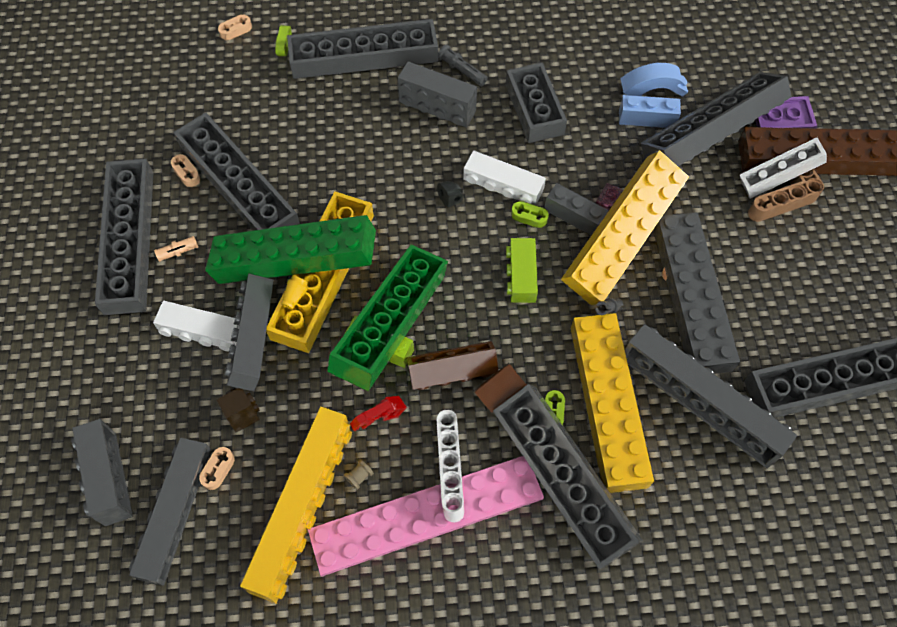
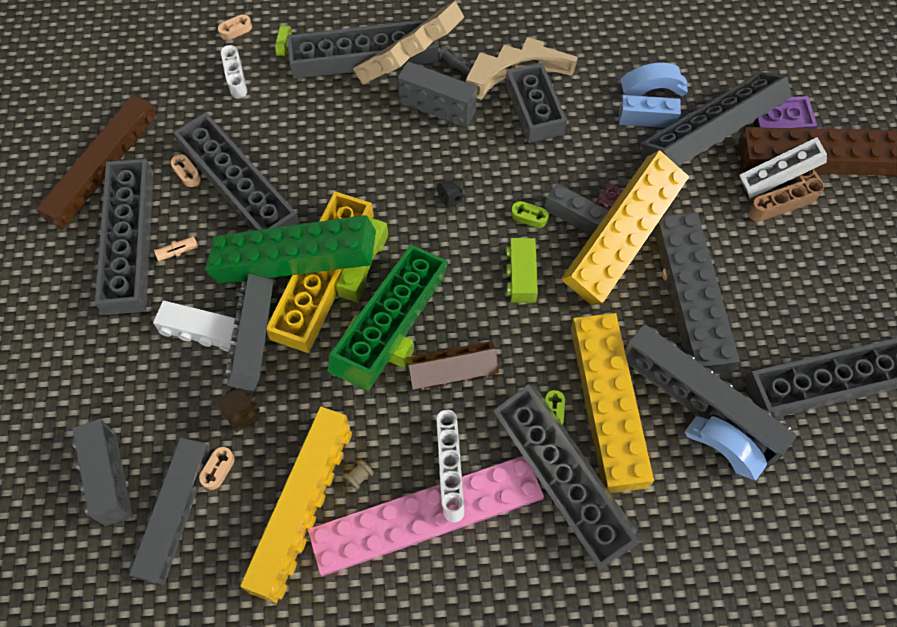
(90, 168): none -> reddish brown brick
(233, 71): none -> white beam
(294, 291): yellow cone -> none
(353, 280): none -> lime arch
(387, 409): red piece -> none
(411, 44): none -> tan arch
(491, 70): none -> tan arch
(500, 387): reddish brown brick -> none
(504, 178): white brick -> none
(609, 306): dark grey pin -> none
(731, 442): none -> light blue arch

